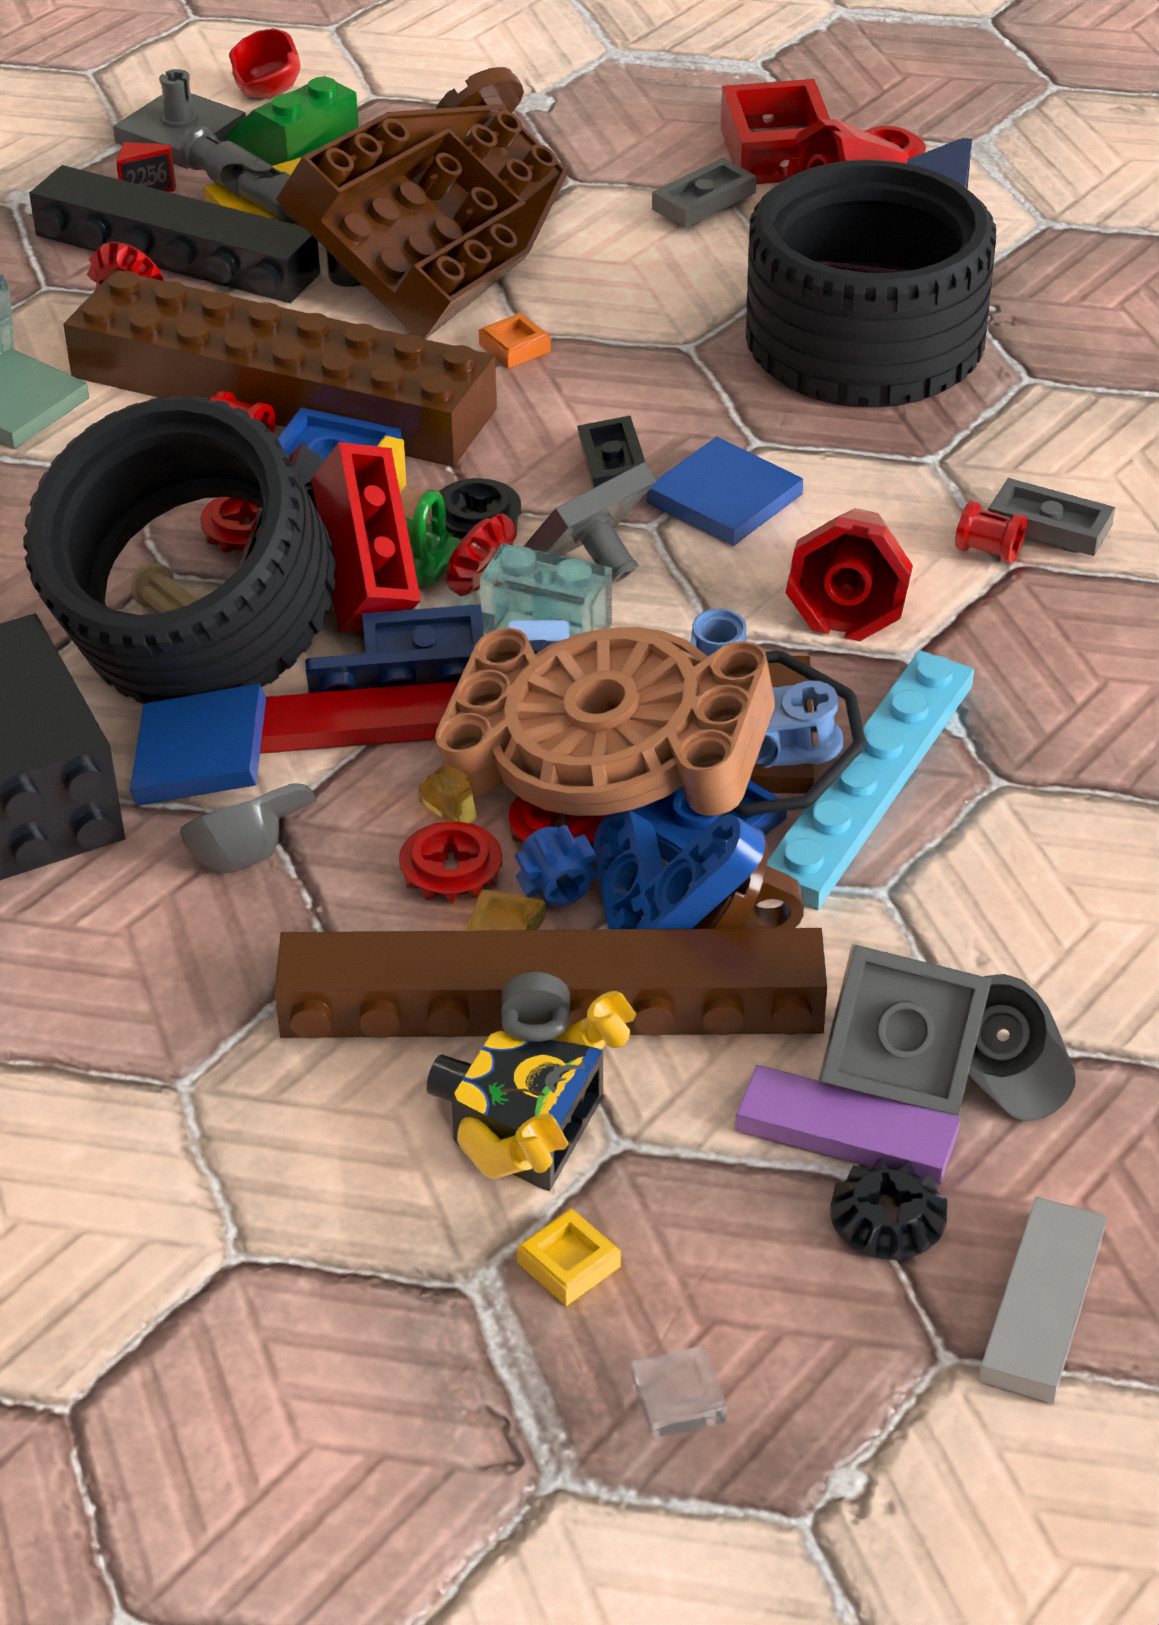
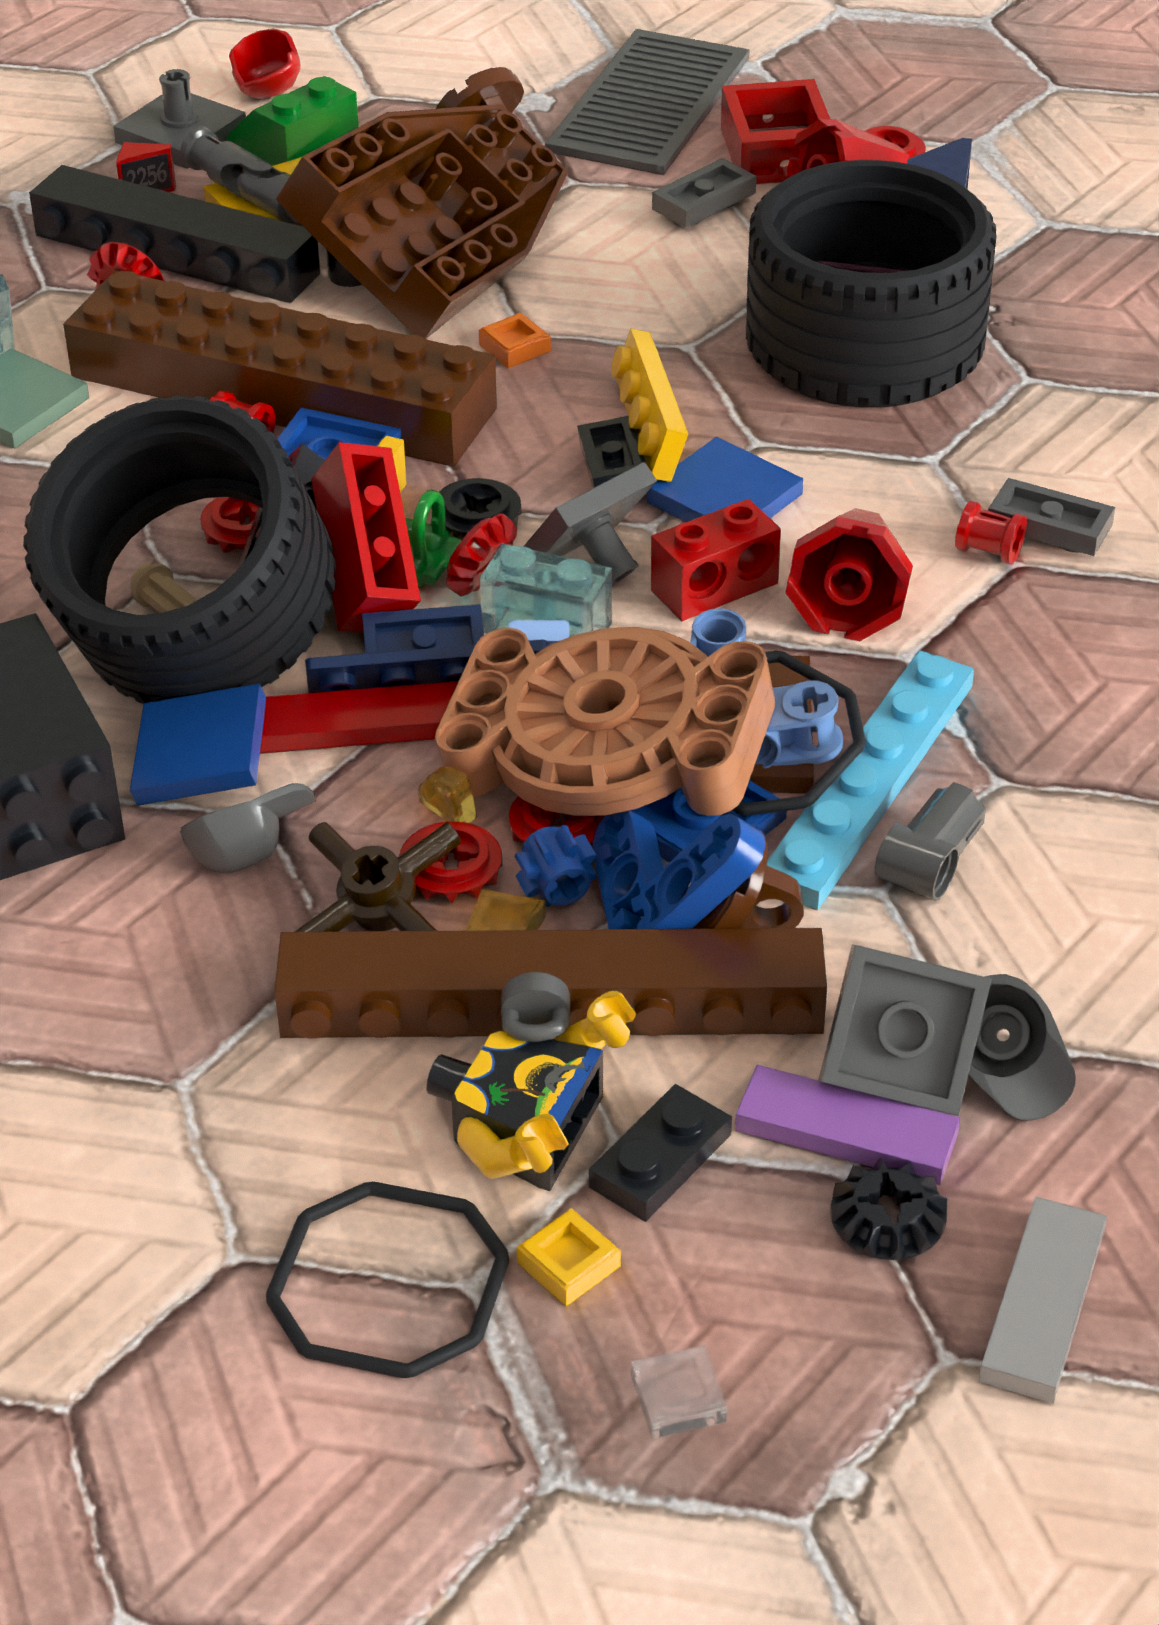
(371, 1363): none -> black piece
(375, 883): none -> dark brown bar
(648, 101): none -> dark grey window
(649, 403): none -> yellow plate
(660, 1152): none -> black plate
(715, 559): none -> red brick
(928, 849): none -> dark grey piece

